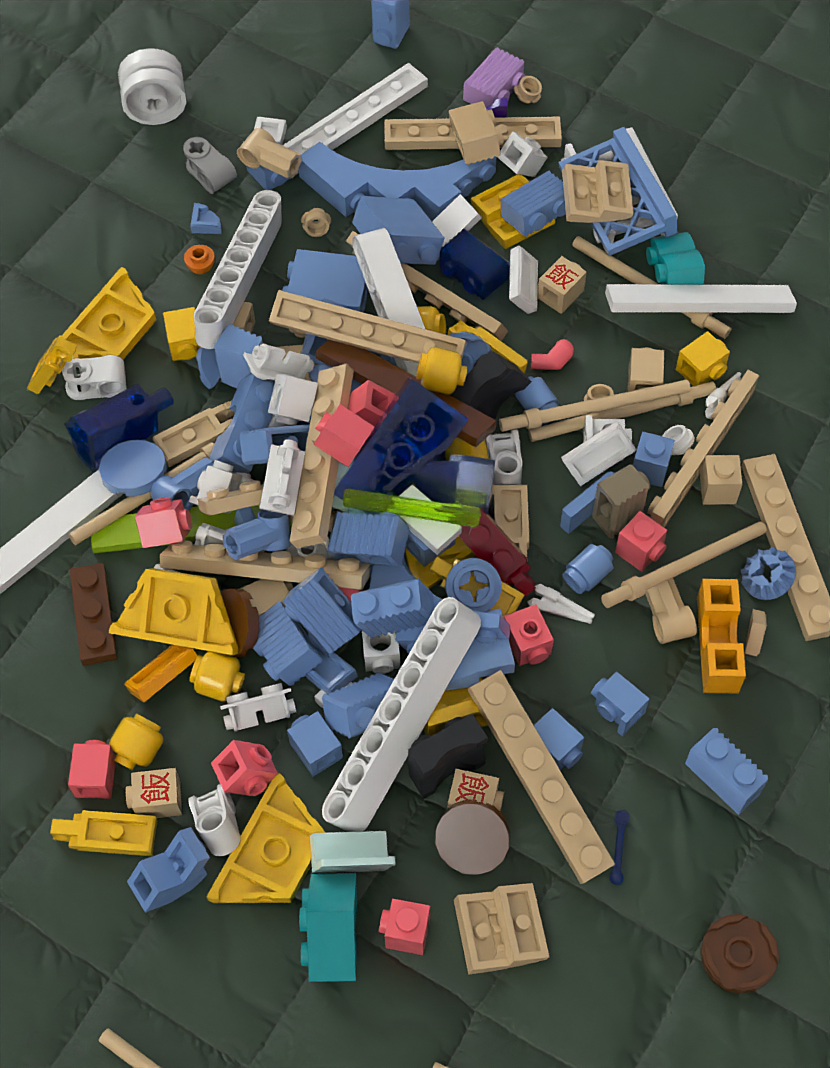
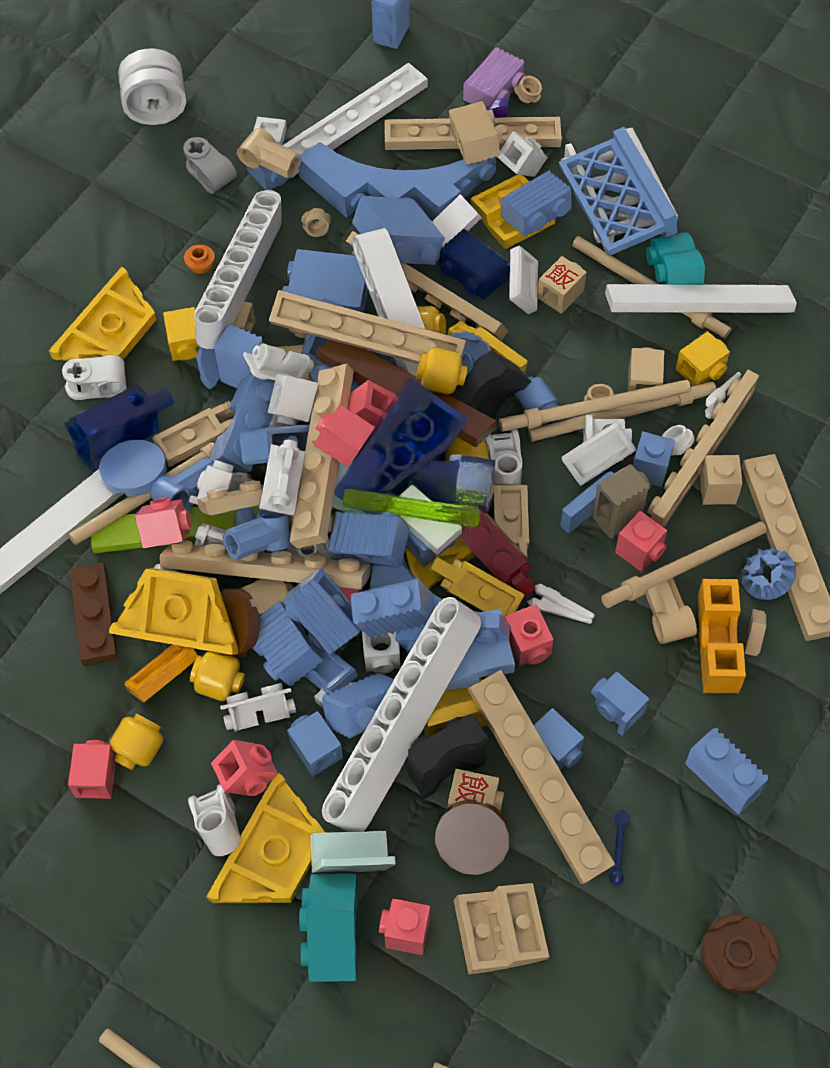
(51, 363): yellow hinge -> none
(107, 832): yellow hinge -> none
(155, 793): tan brick -> none
(171, 873): medium blue brick -> none
(204, 220): medium blue tile -> none
(483, 573): medium blue gear -> none
(555, 359): coral arm -> none
(588, 568): medium blue brick -> none
(597, 192): tan slope -> none

